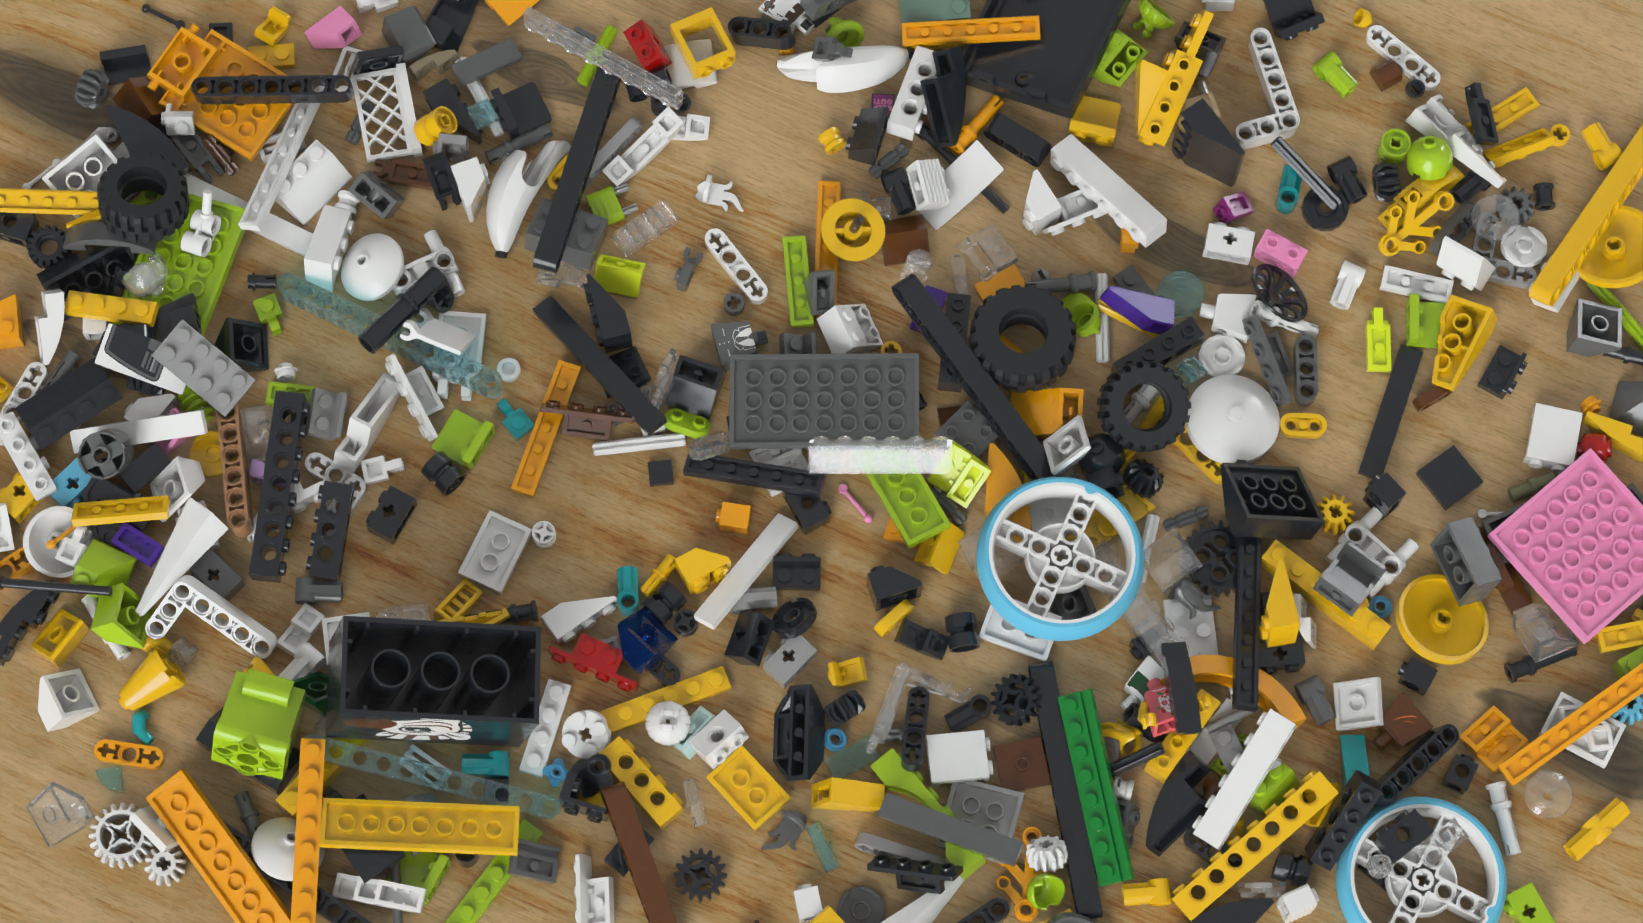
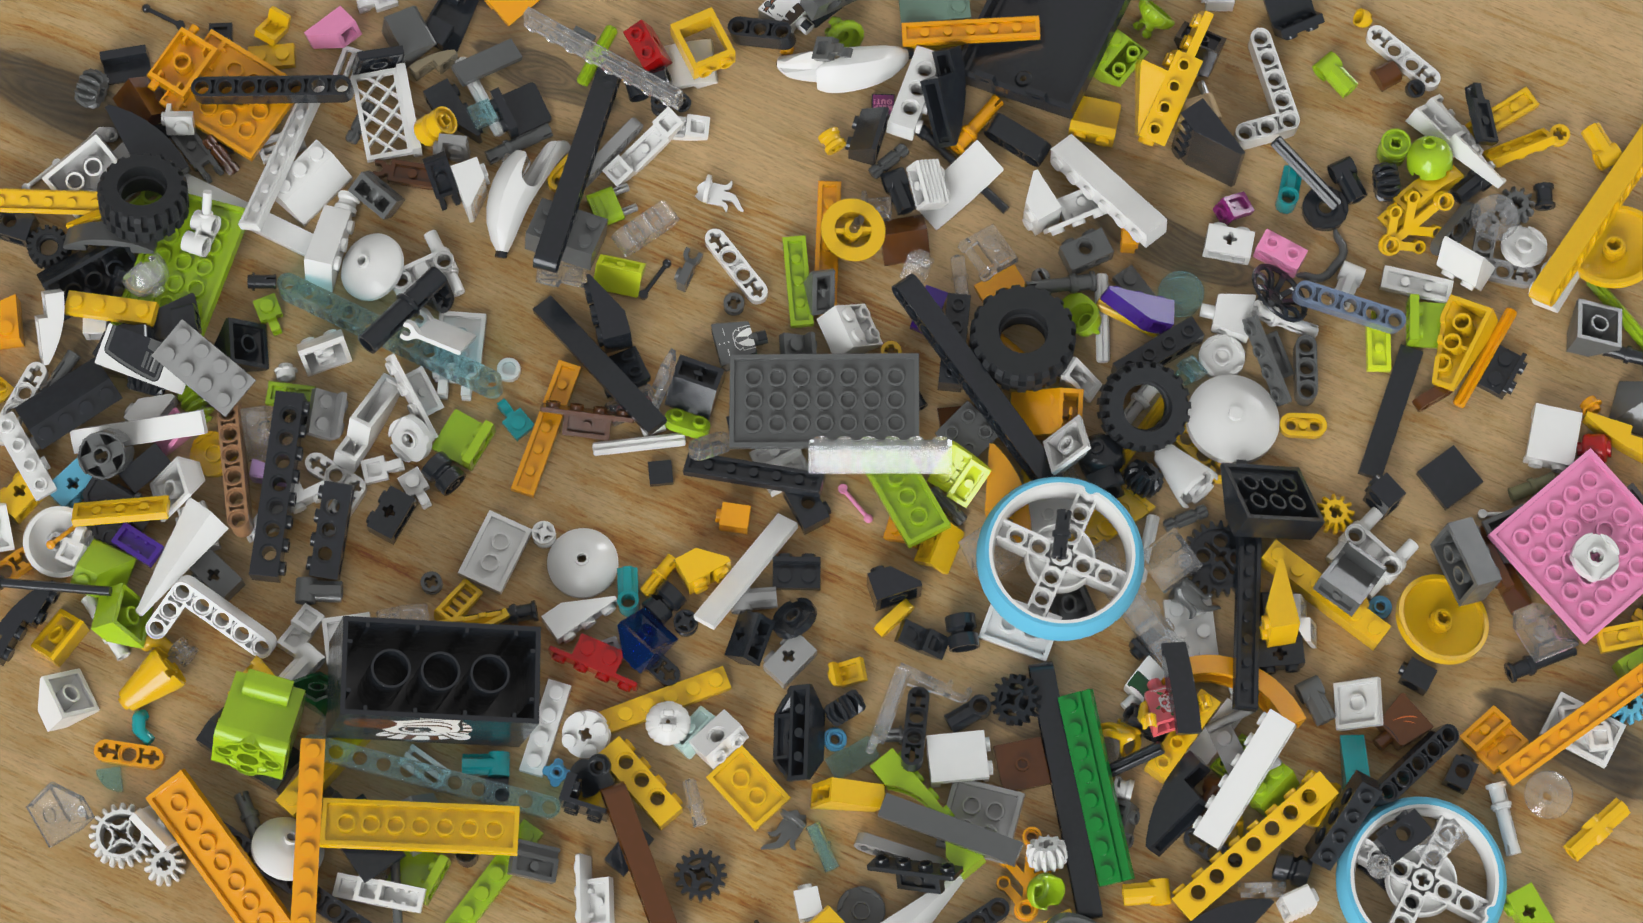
(324, 352): none -> white slope
(415, 486): none -> white plate
(420, 434): none -> white plate
(434, 589): none -> dark grey bush
(587, 577): none -> white dish
(643, 294): none -> black hinge
(1061, 534): none -> black pin
(1078, 262): none -> dark grey brick
(1080, 377): none -> white slope
(1185, 475): none -> white cone
(1334, 266): none -> dark grey animal
(1360, 306): none -> sand blue beam
(1485, 357): none -> light orange axle
(1590, 569): none -> white plate

